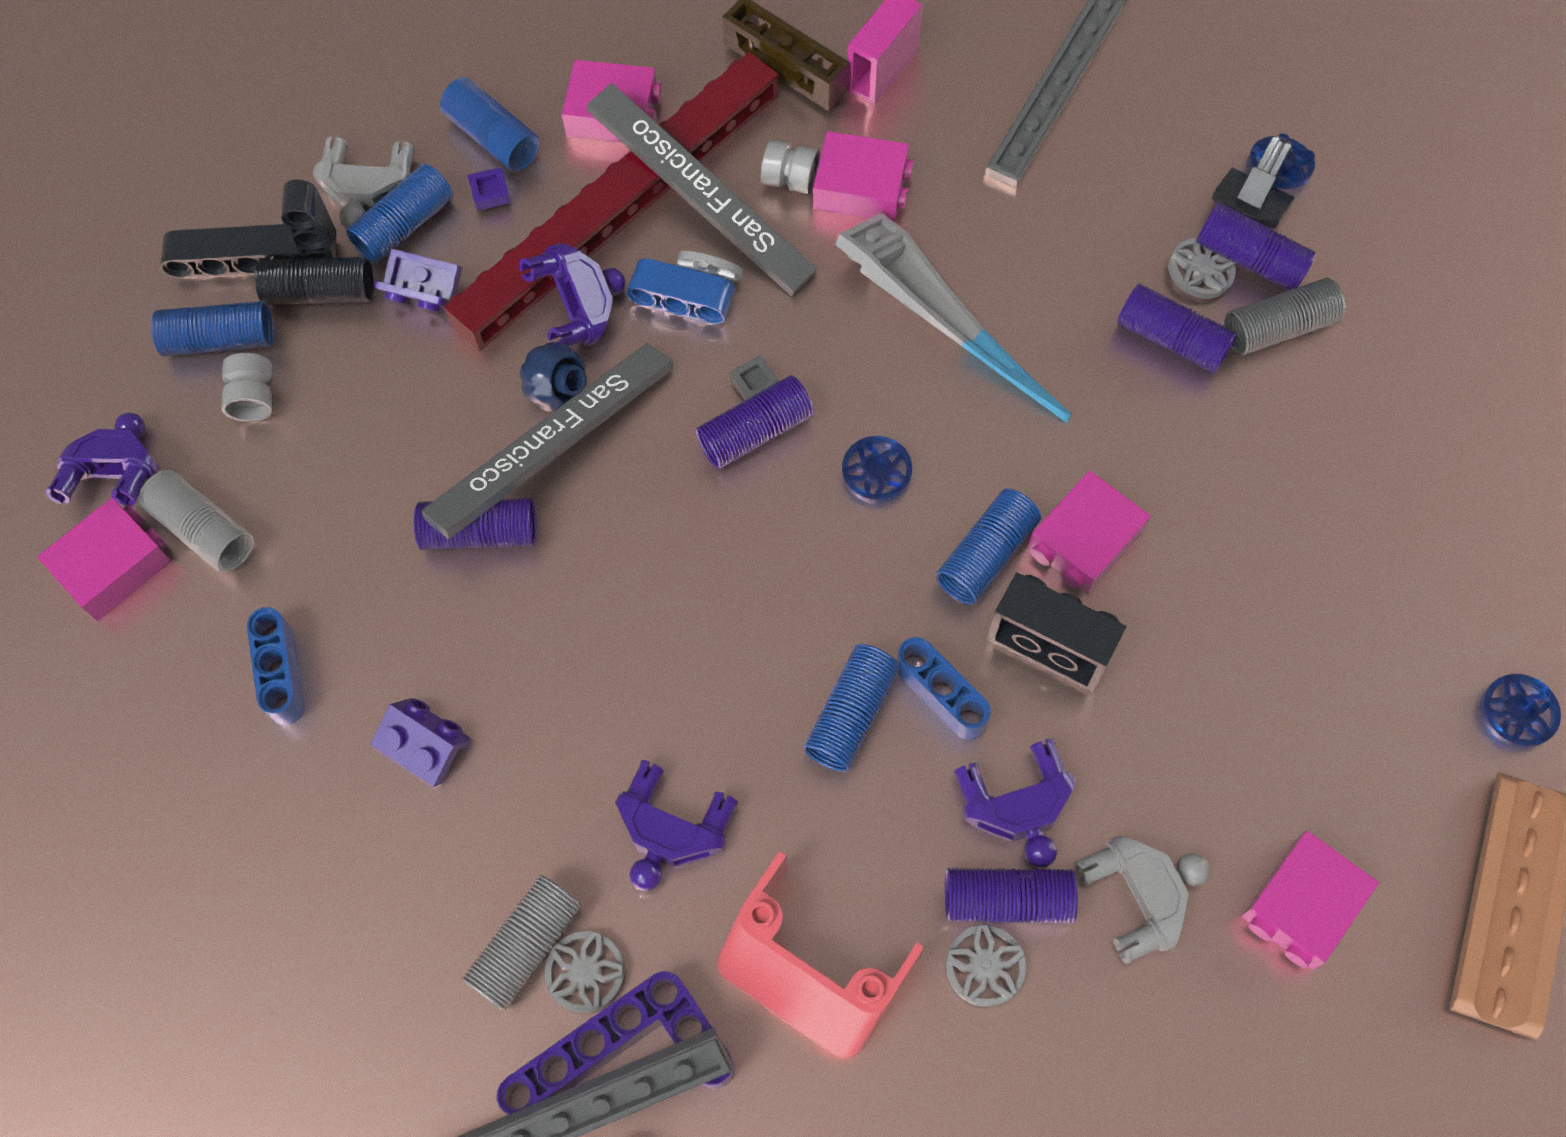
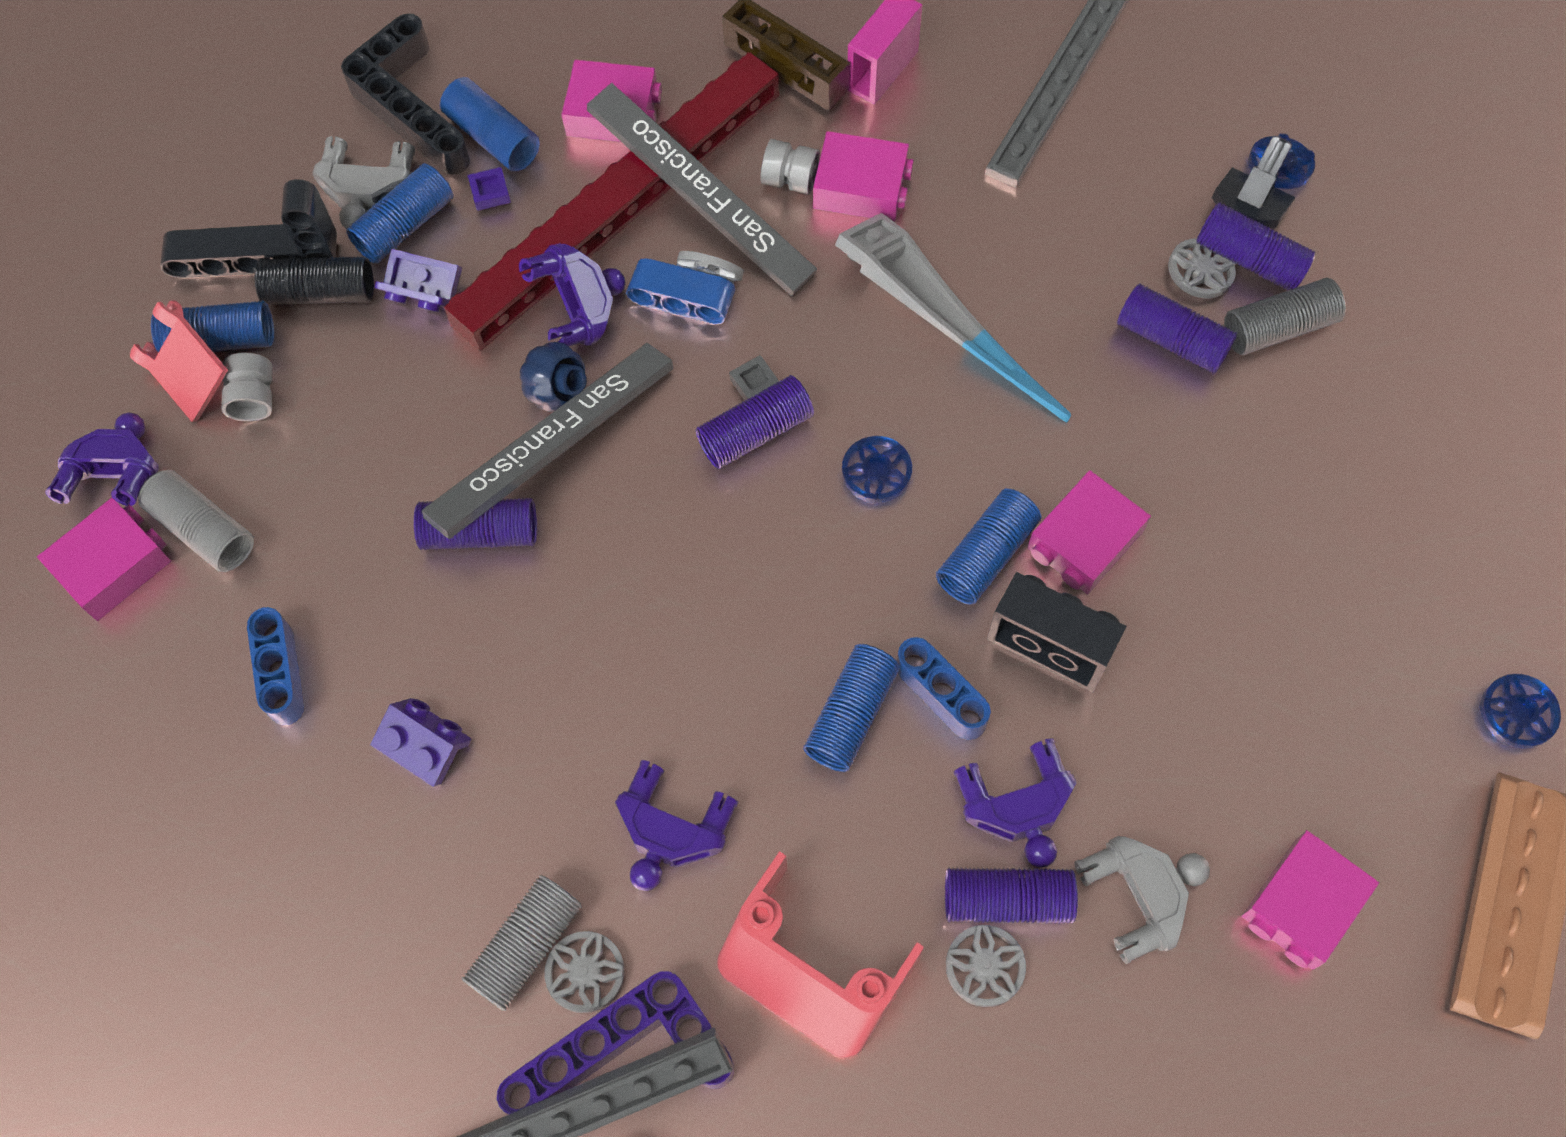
(184, 363): none -> coral flag
(372, 80): none -> black beam

